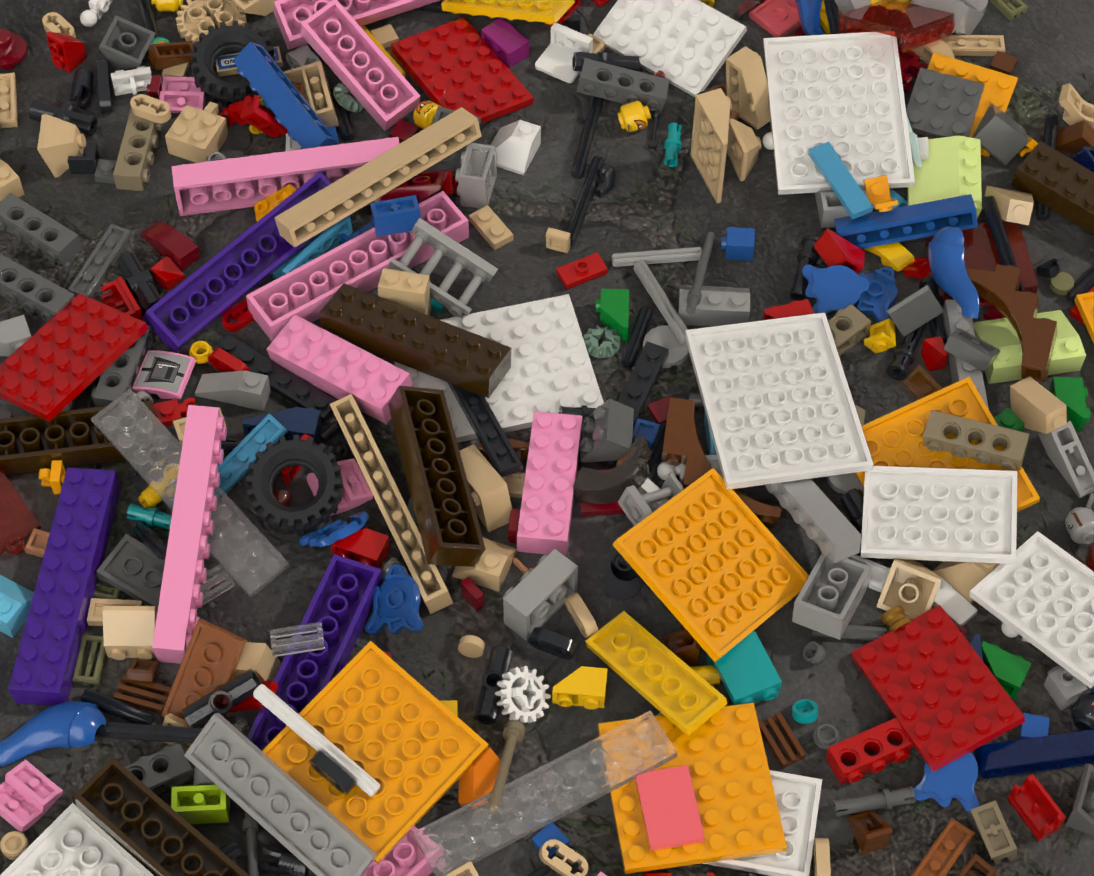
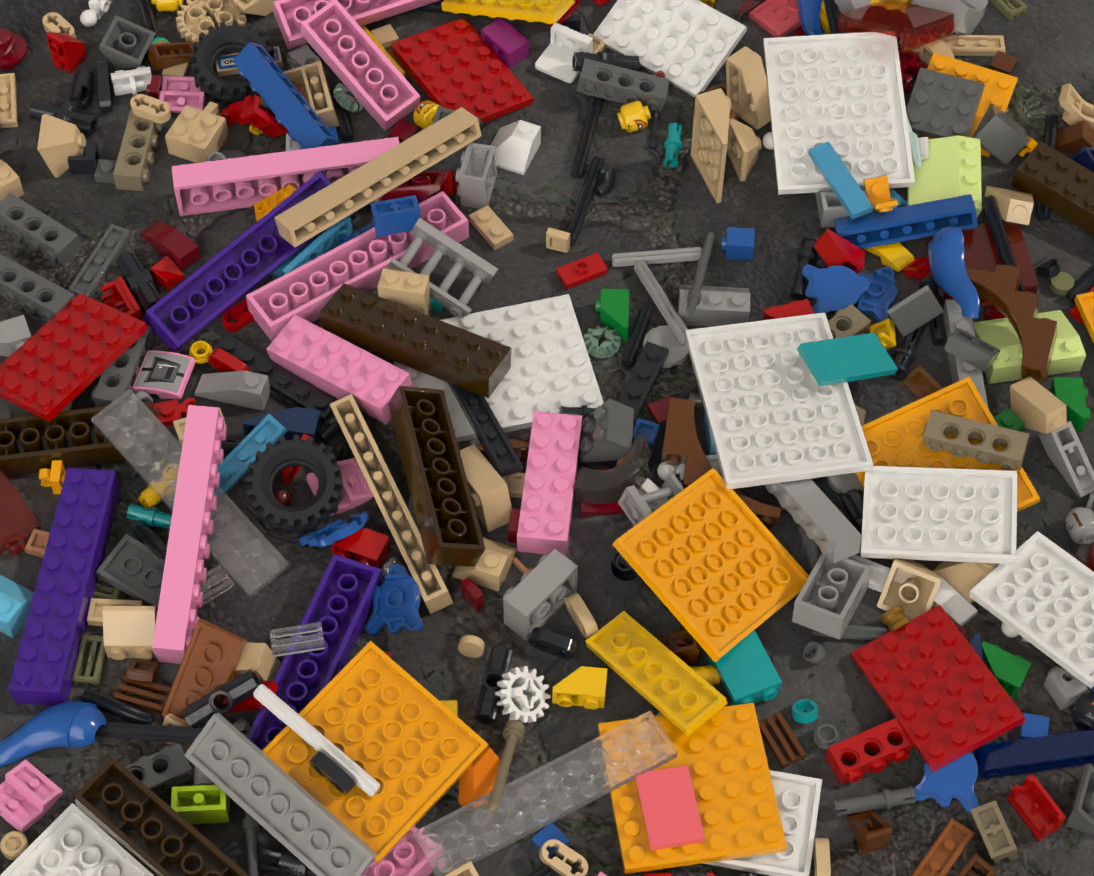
(847, 359): none -> teal tile
(934, 353): red slope -> none

